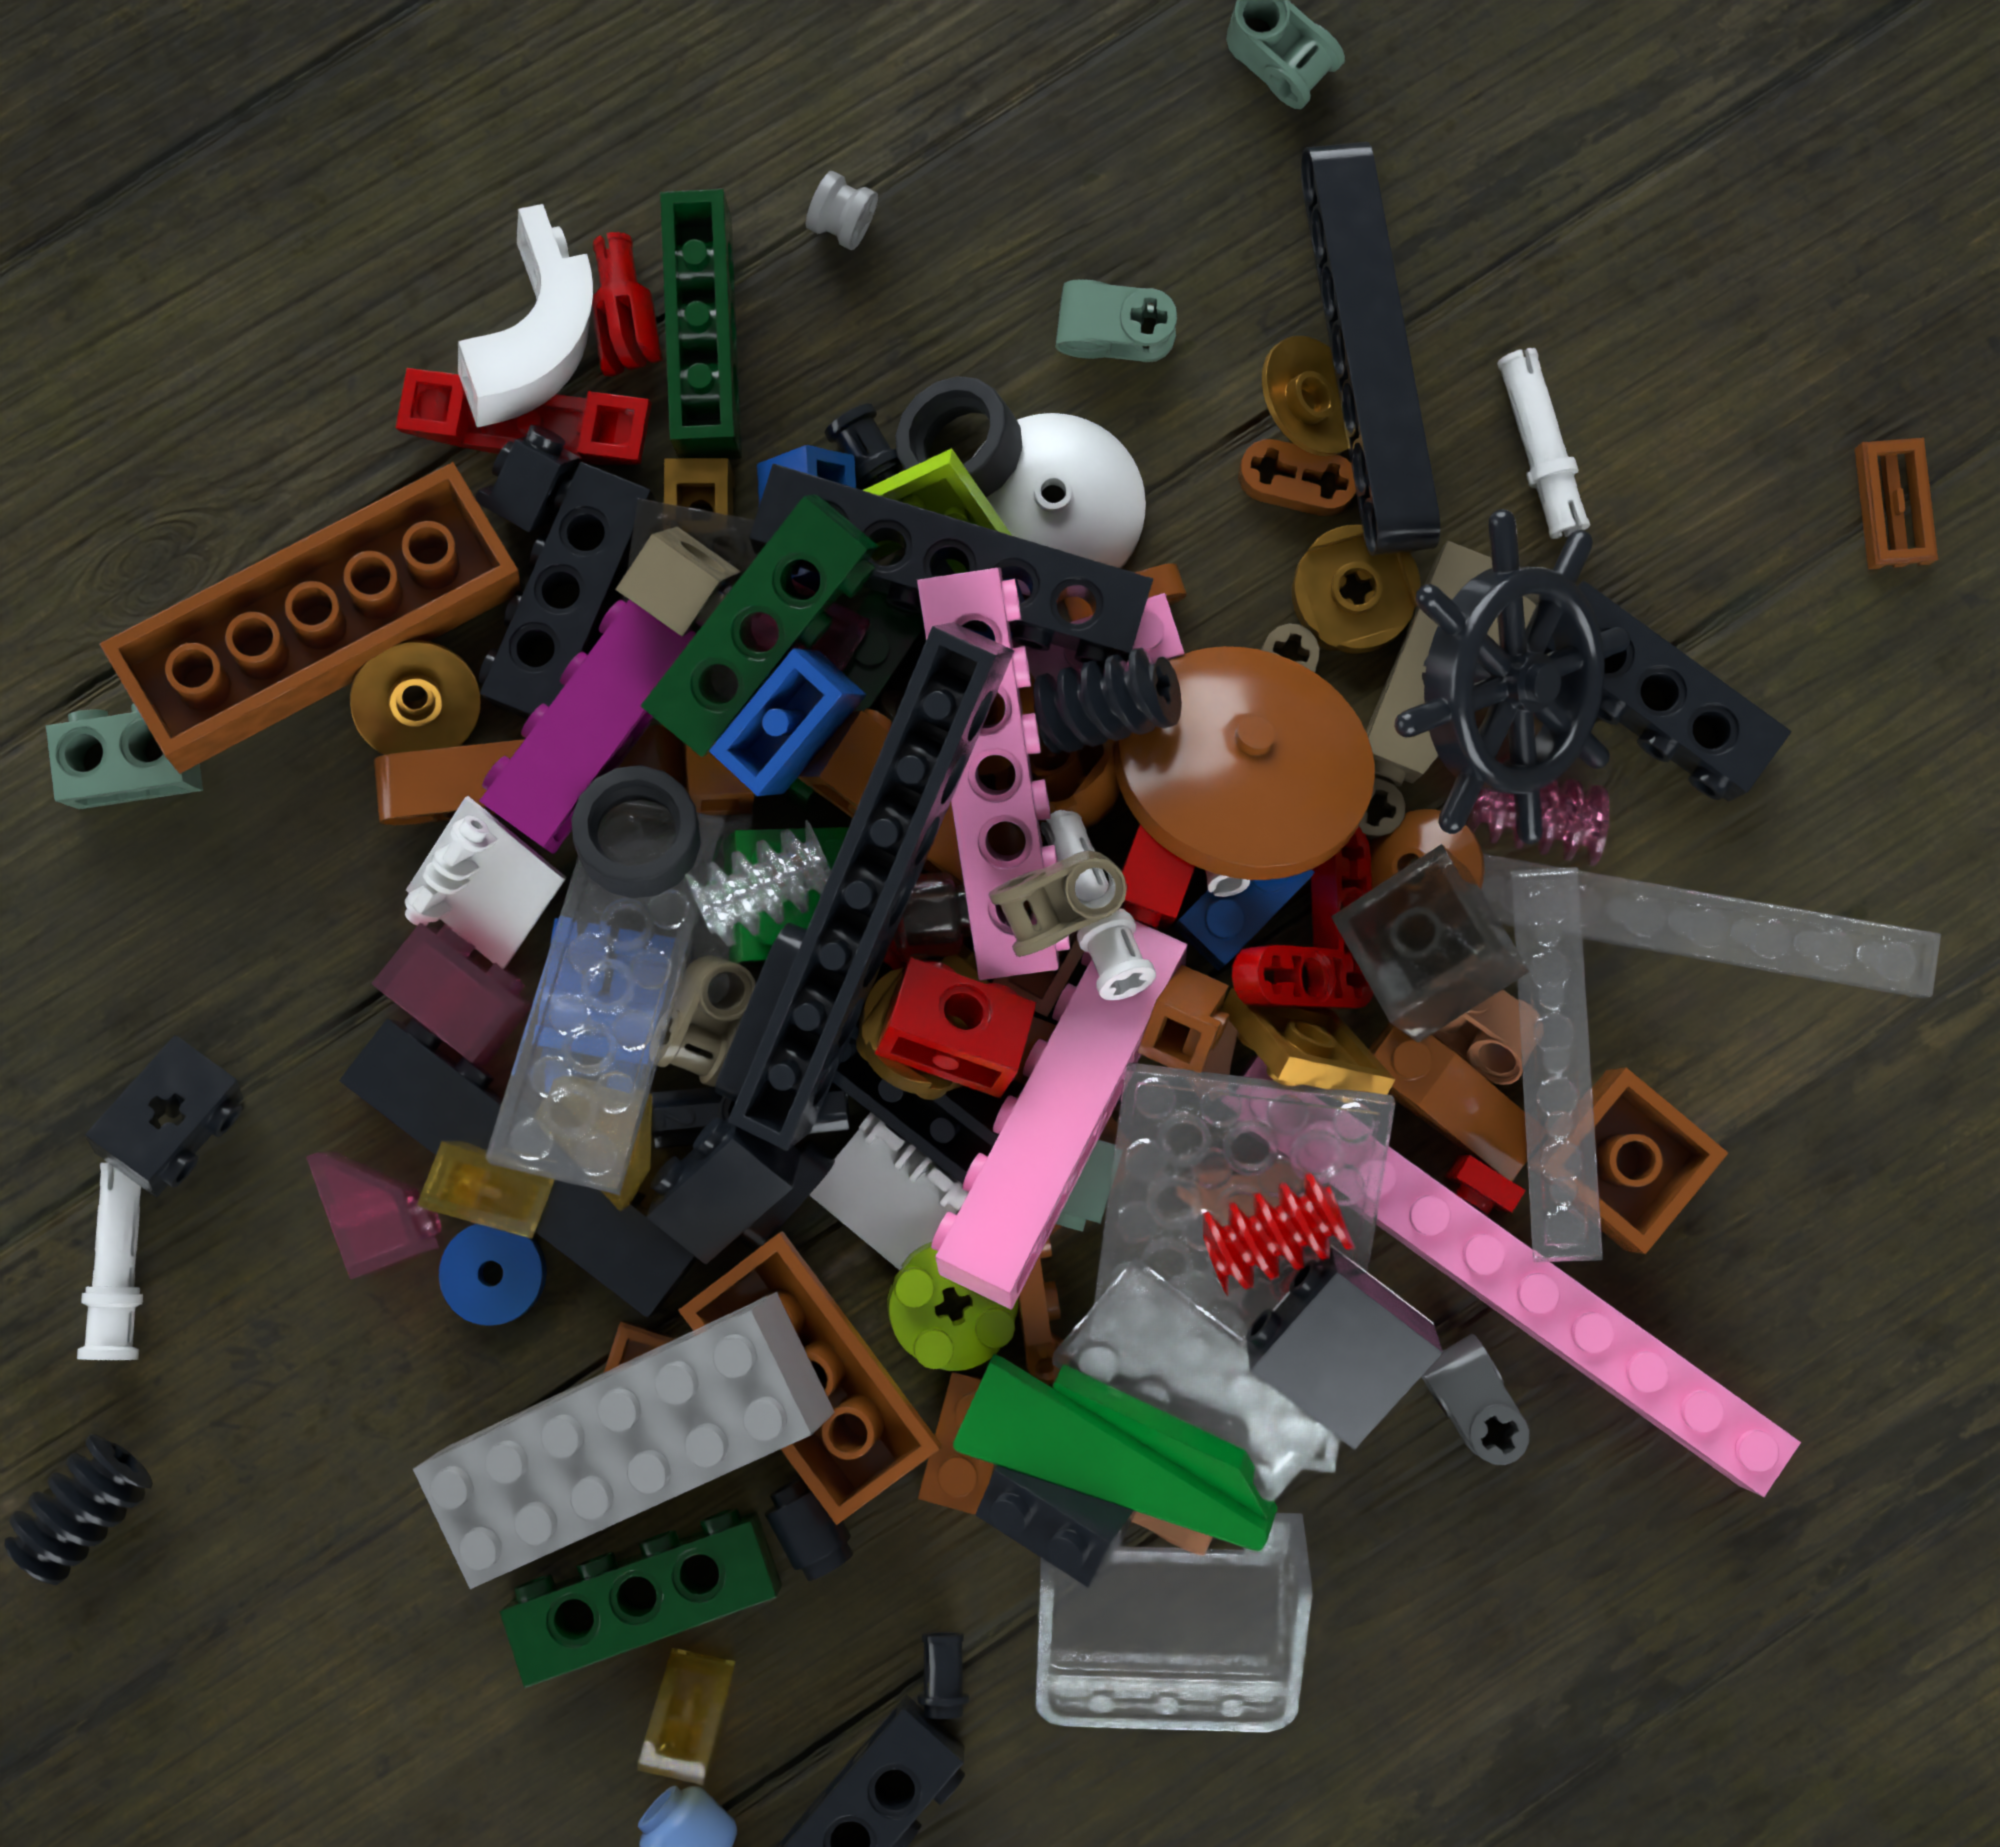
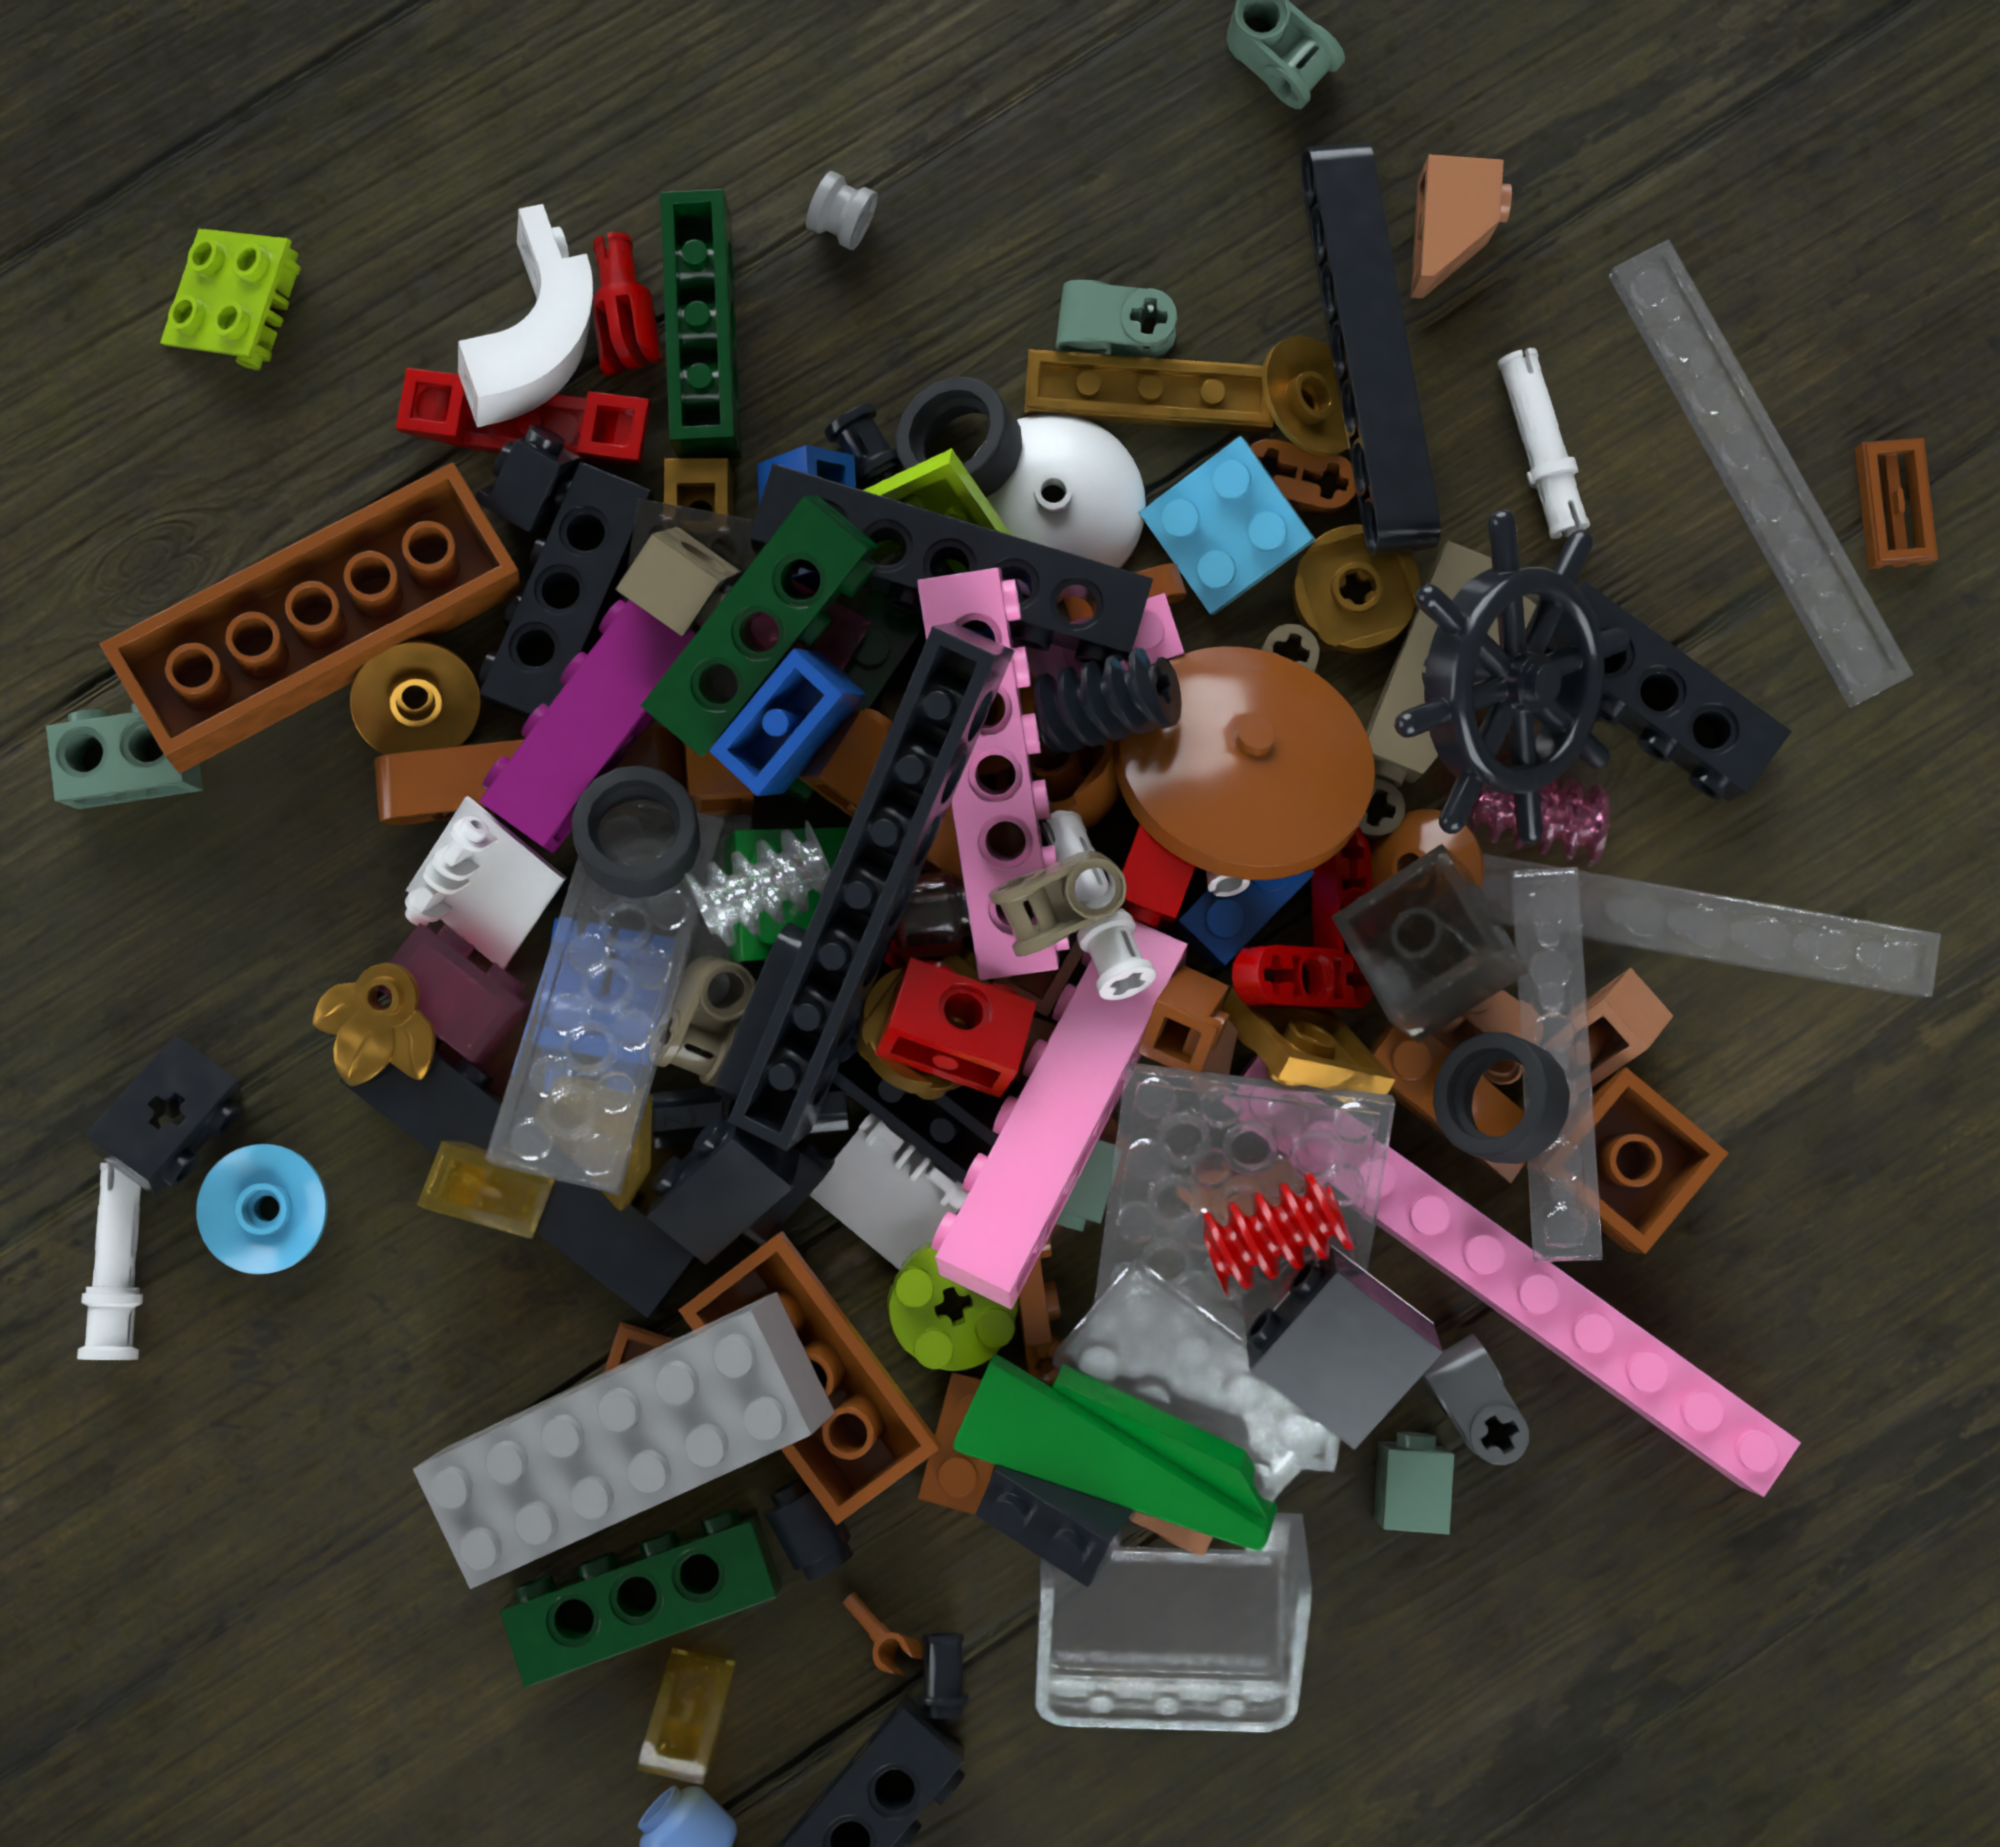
(79, 1512): black piece -> none
(229, 295): none -> lime hinge
(231, 1213): none -> medium azure dish
(372, 1214): clear pink slope -> none
(376, 1035): none -> pearl gold plate
(468, 1291): blue piece -> none
(885, 1641): none -> dark orange hand
(1147, 391): none -> pearl gold tile
(1227, 526): none -> medium azure plate
(1414, 1484): none -> sand green brick
(1455, 215): none -> nougat slope
(1460, 1077): none -> black tyre
(1483, 1186): red plate -> none
(1622, 1023): none -> nougat slope
(1759, 473): none -> clear plate

